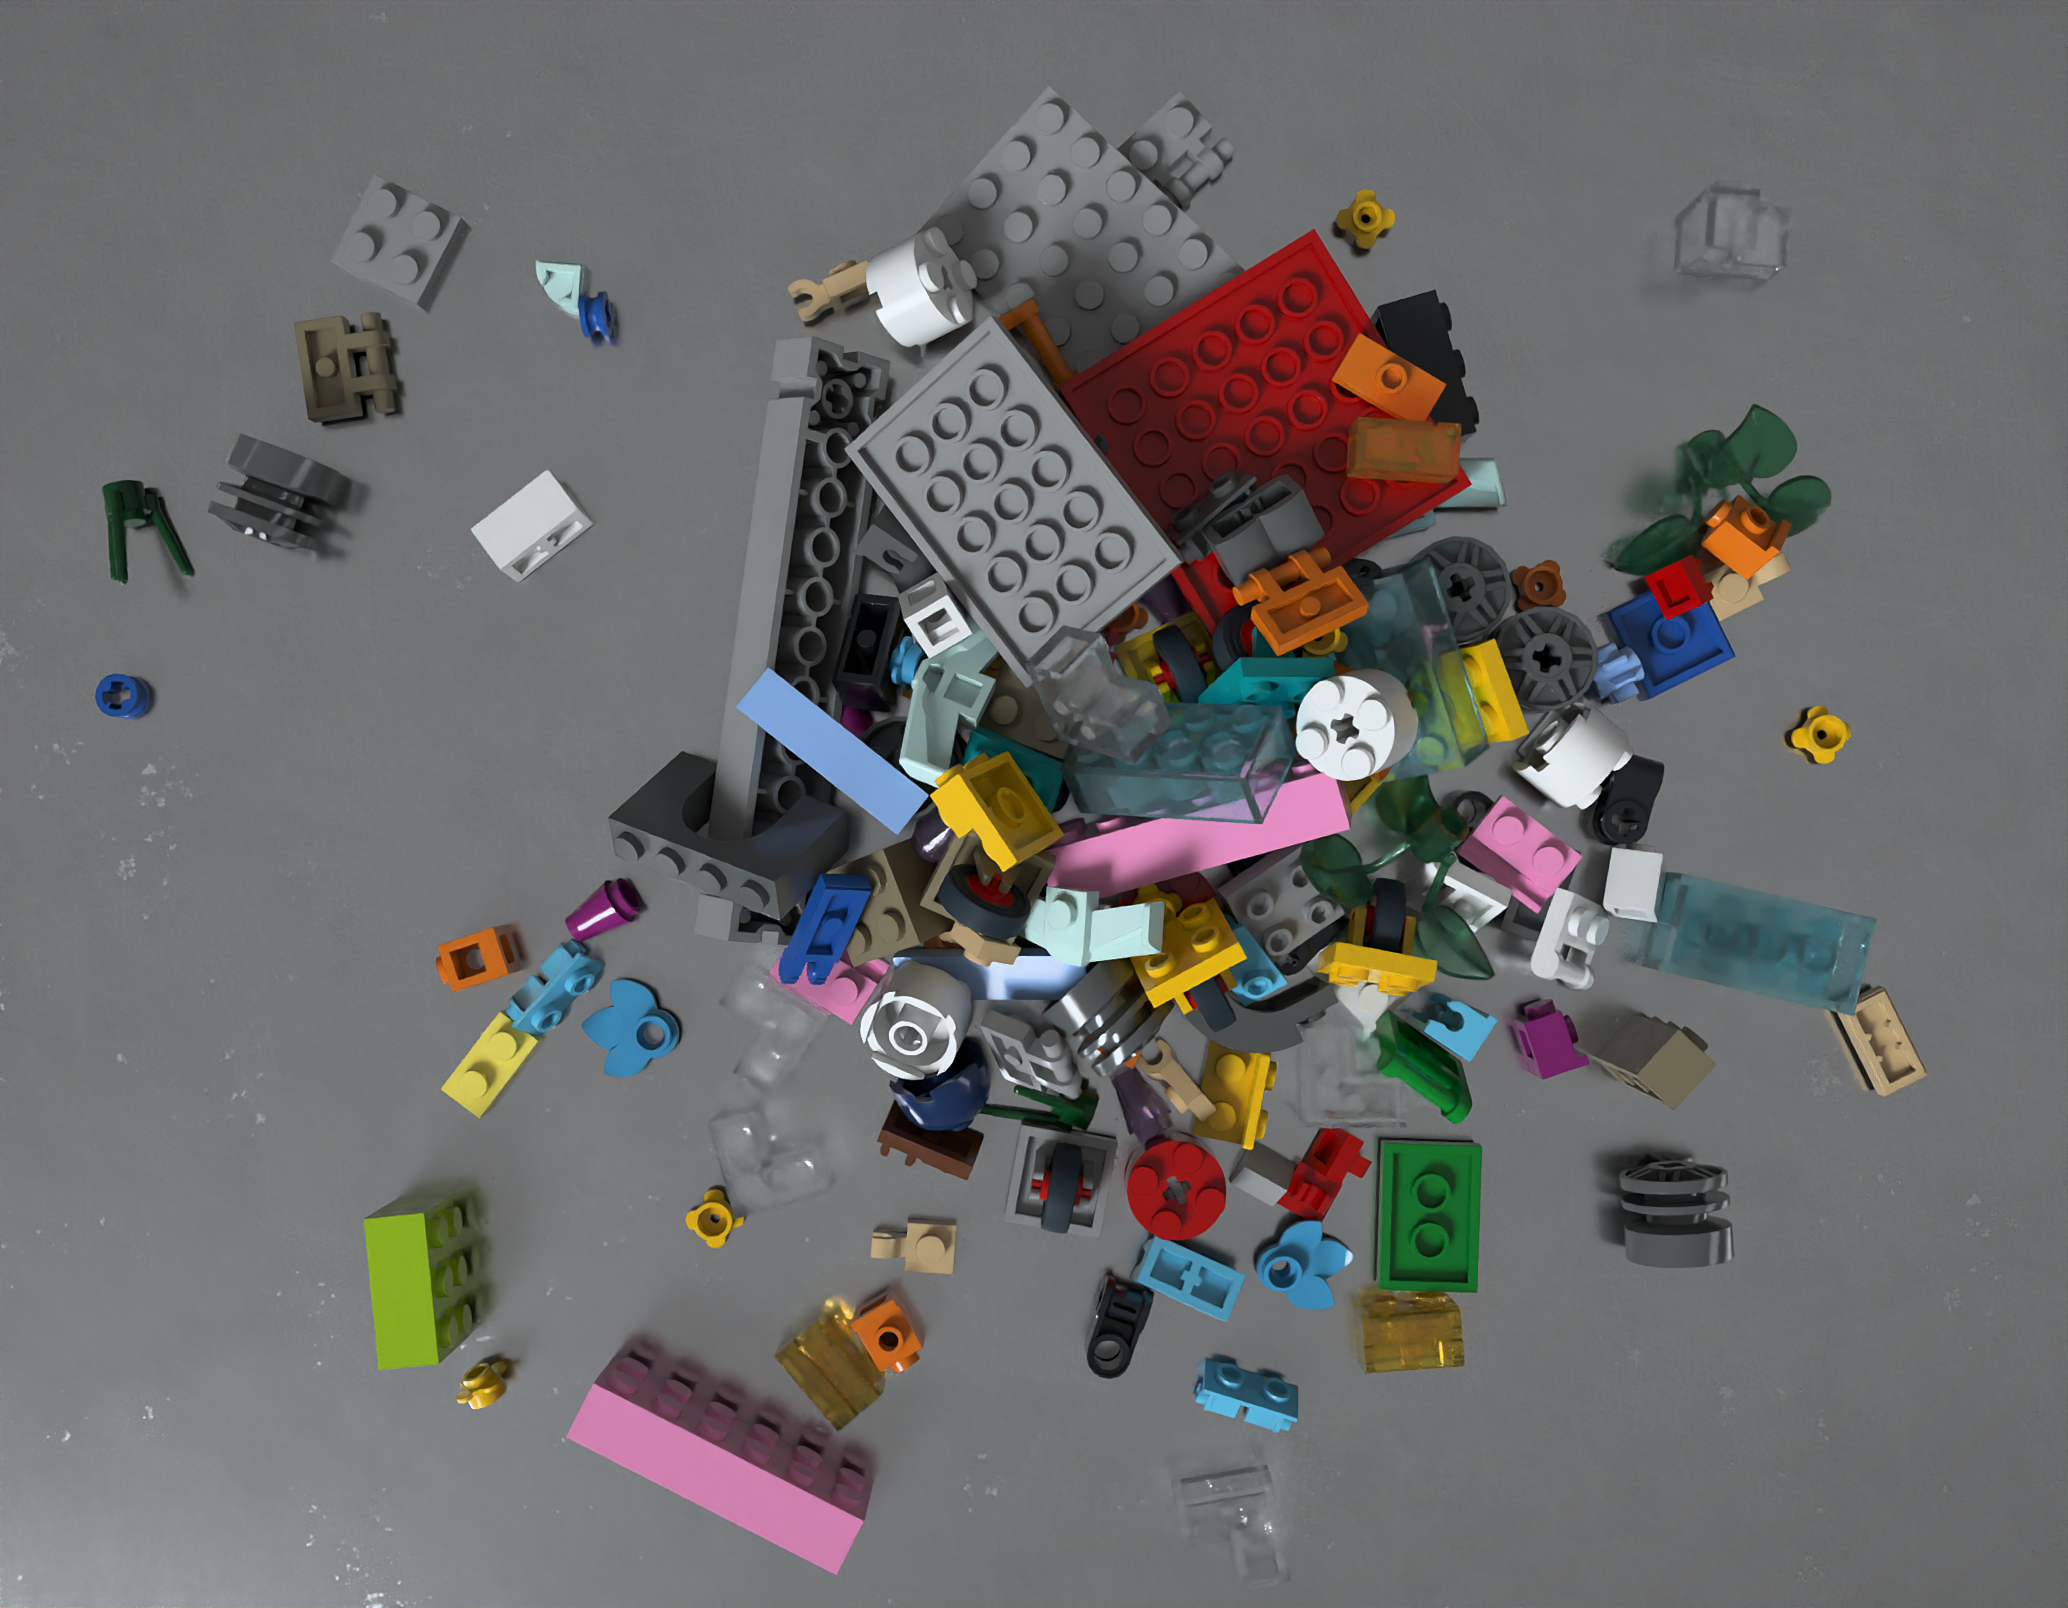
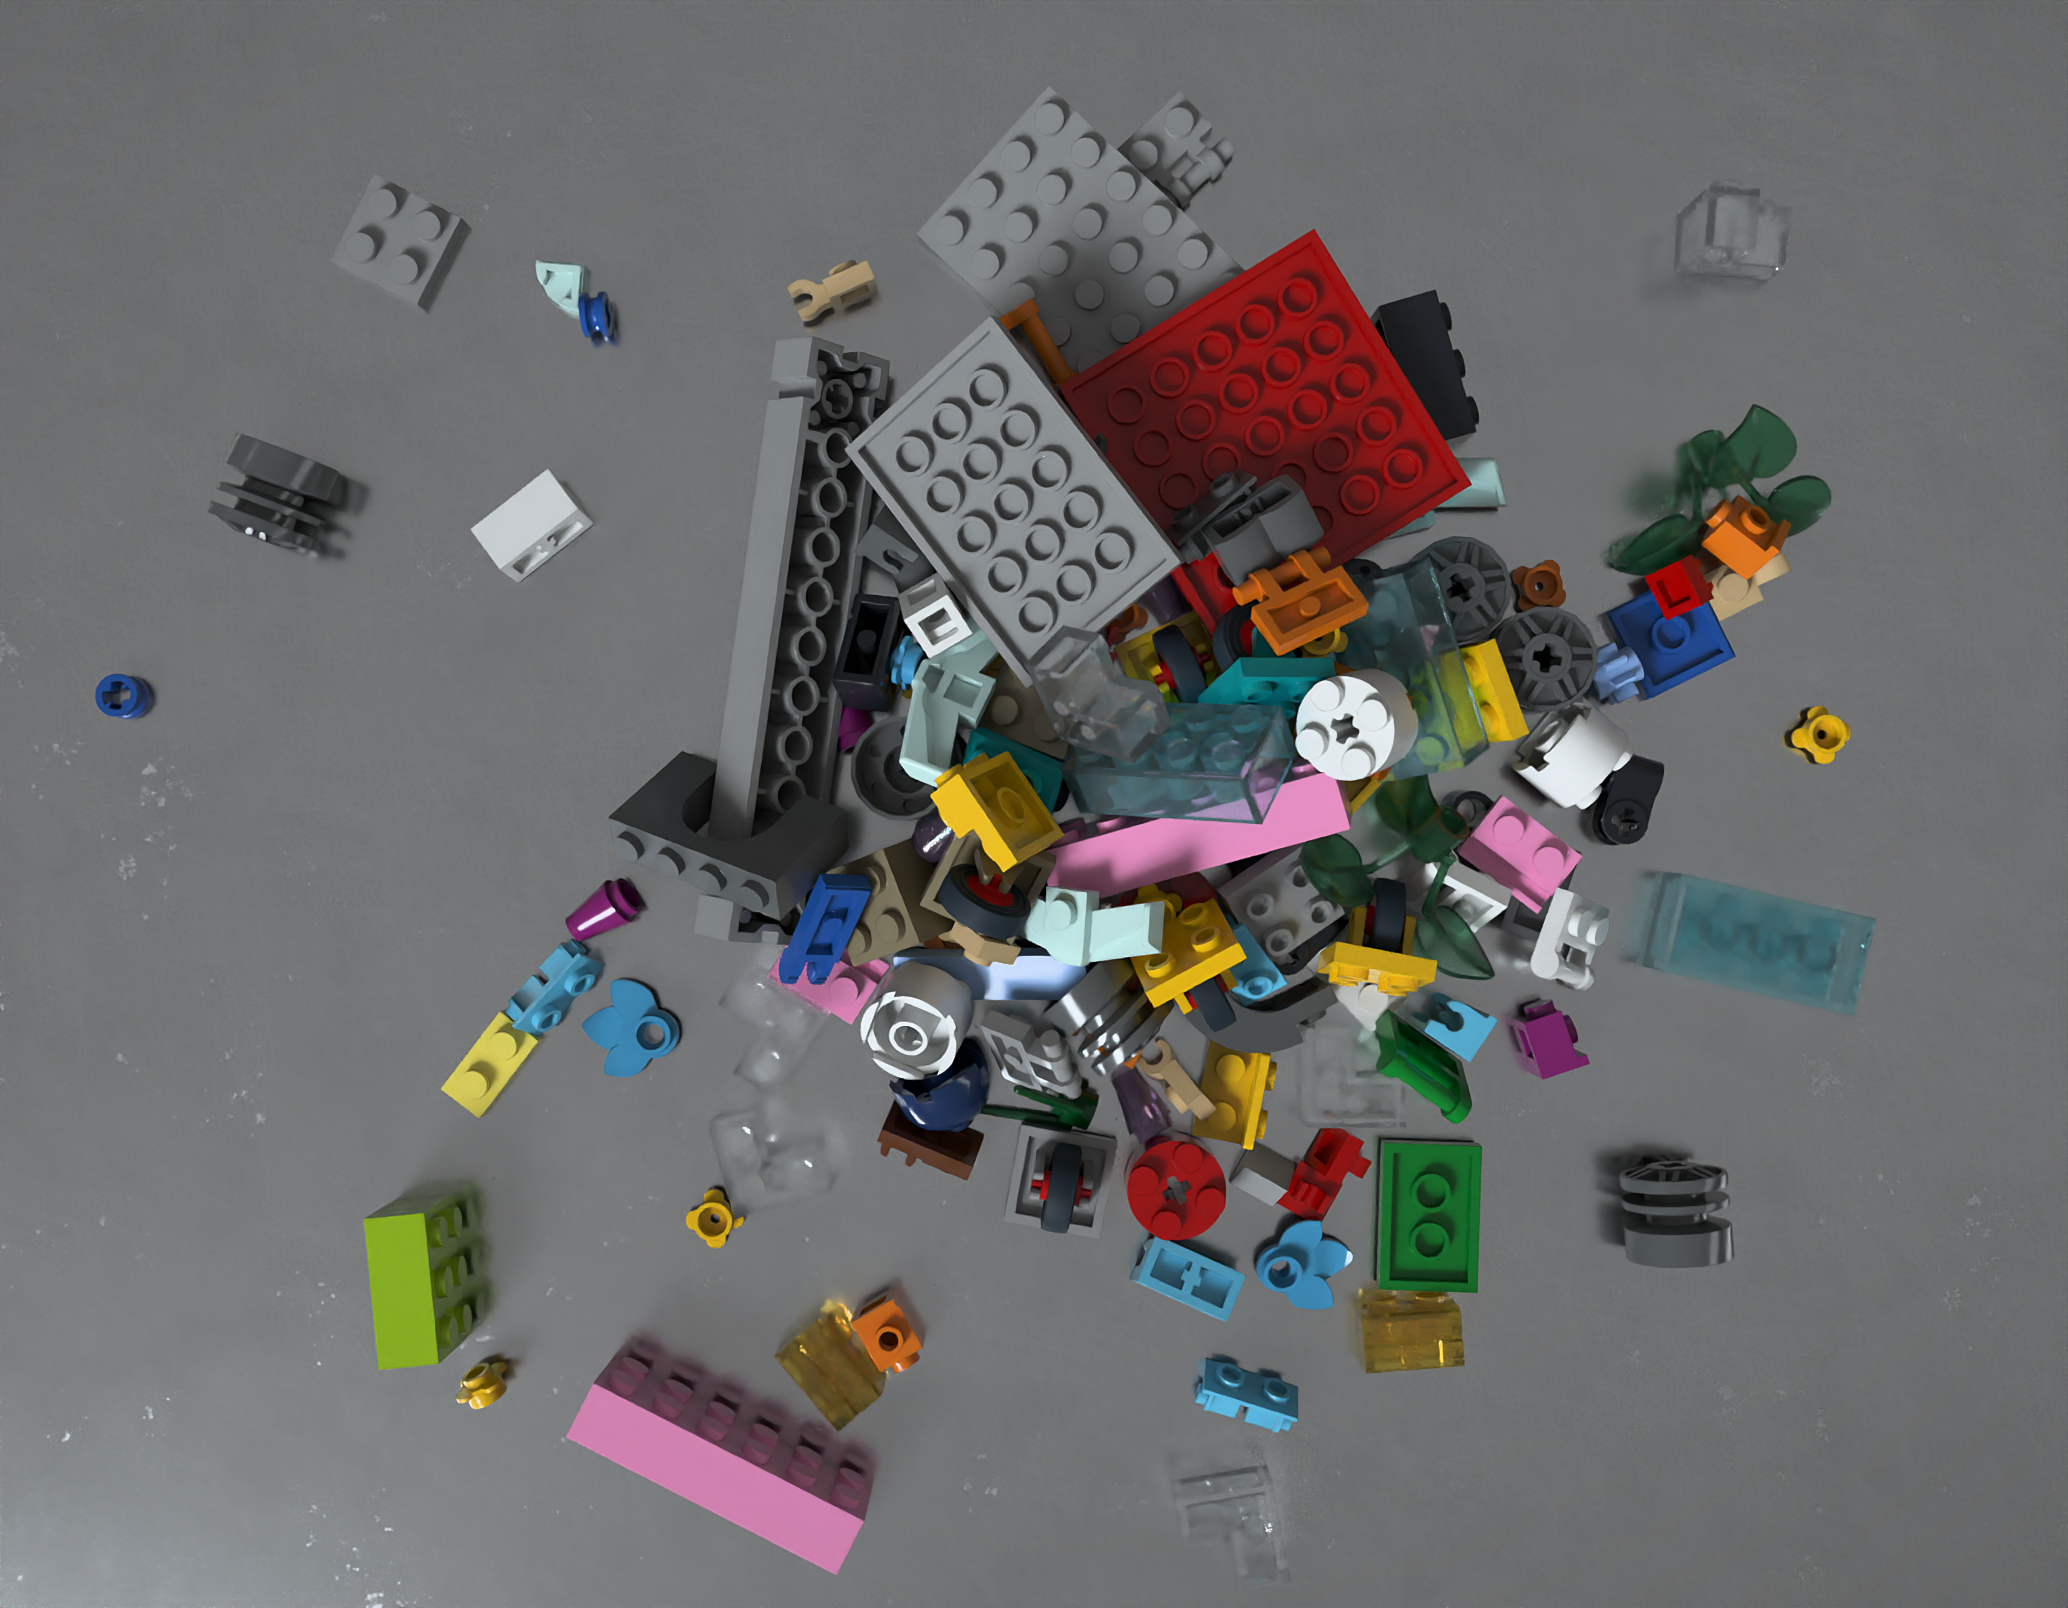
(126, 508): dark green plant -> none
(330, 371): dark tan plate -> none
(456, 963): orange brick -> none
(832, 751): light blue tile -> none
(921, 288): white brick -> none
(926, 1246): tan plate -> none
(1117, 1318): black piece -> none
(1365, 233): yellow plate -> none
(1388, 381): orange plate -> none
(1403, 450): clear yellow brick -> none
(1635, 883): white brick -> none
(1657, 1059): dark tan brick -> none
(1883, 1042): tan plate -> none

